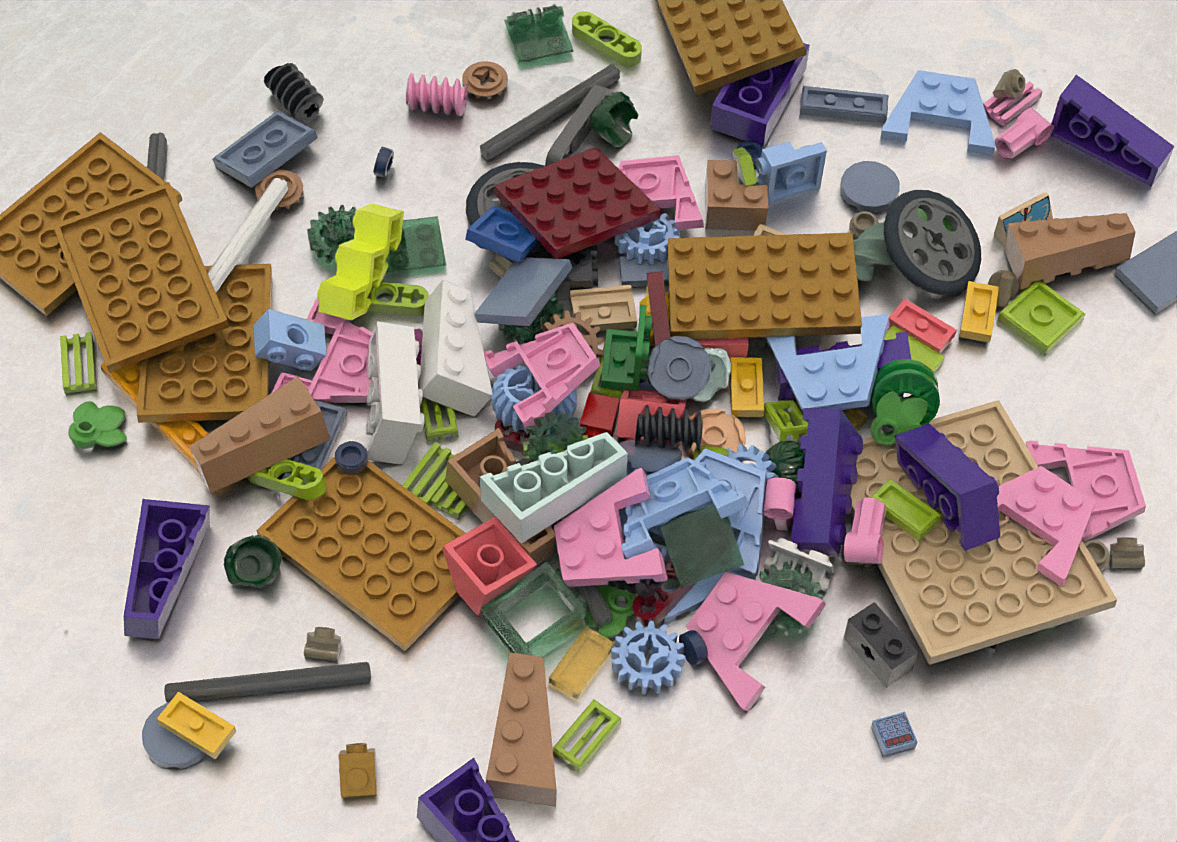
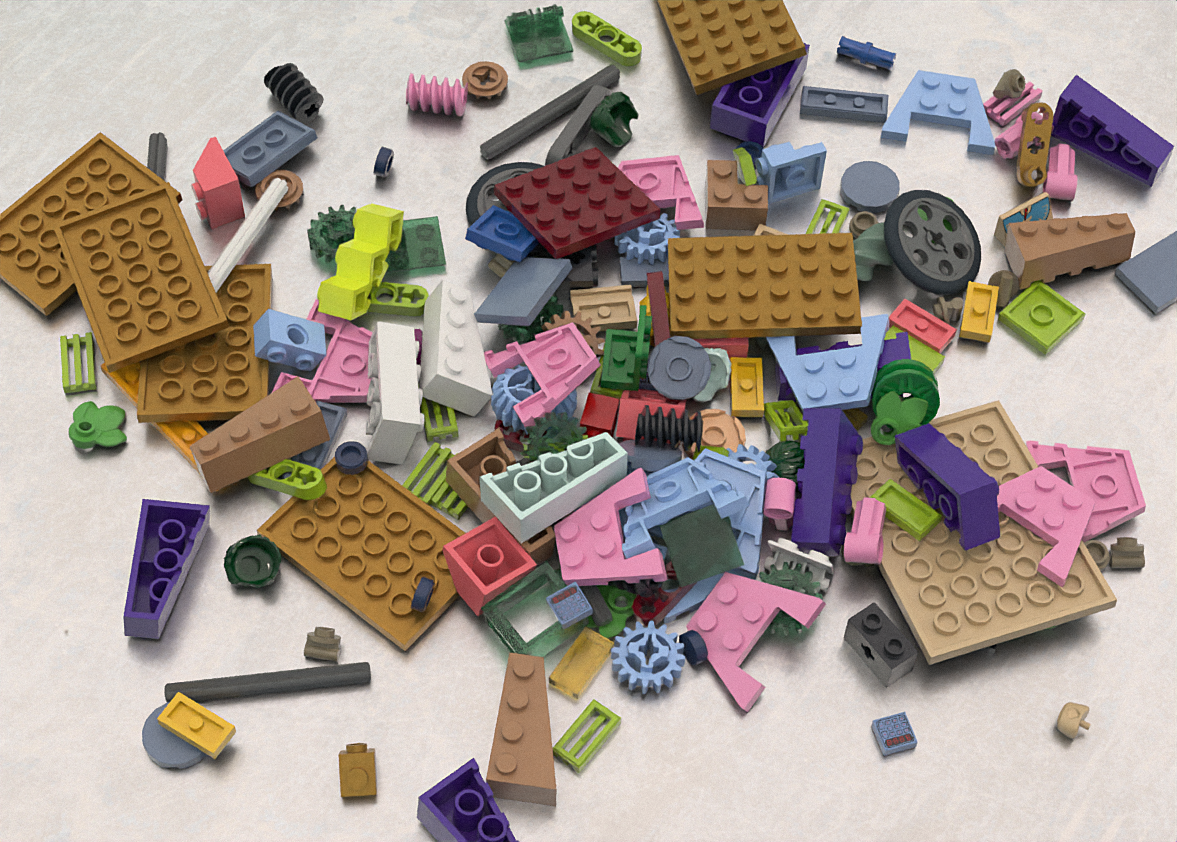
(216, 187): none -> coral slope
(423, 594): none -> dark blue tile
(569, 605): none -> tile
(834, 208): none -> lime tile
(866, 53): none -> blue pin
(948, 310): none -> dark tan plate
(1041, 129): none -> pearl gold beam
(1060, 178): none -> bright pink piece
(1071, 718): none -> tan piece

